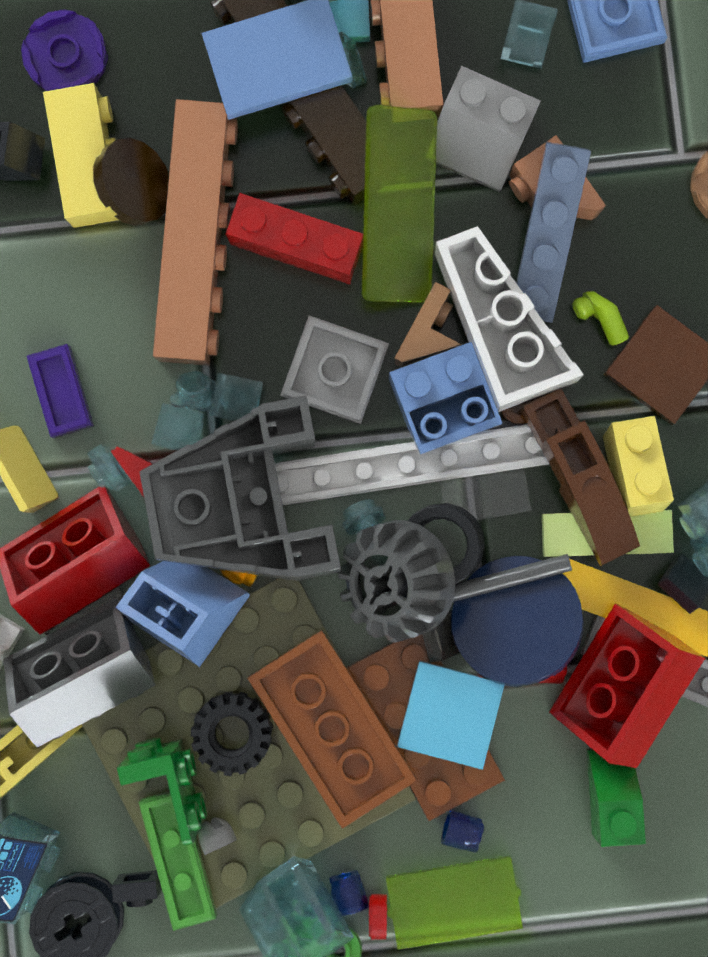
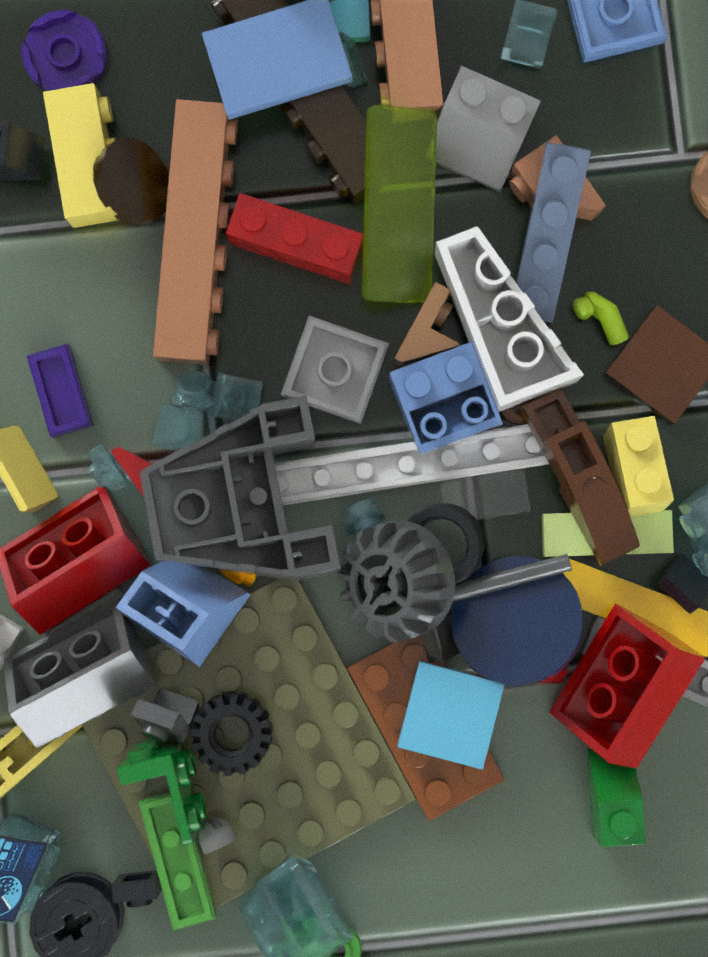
(167, 717): none -> dark grey bracket
(332, 728): dark orange plate -> none
(348, 893): clear blue hose -> none
(378, 916): red tile -> none
(454, 902): clear neon green piece -> none
(462, 831): clear blue hose -> none

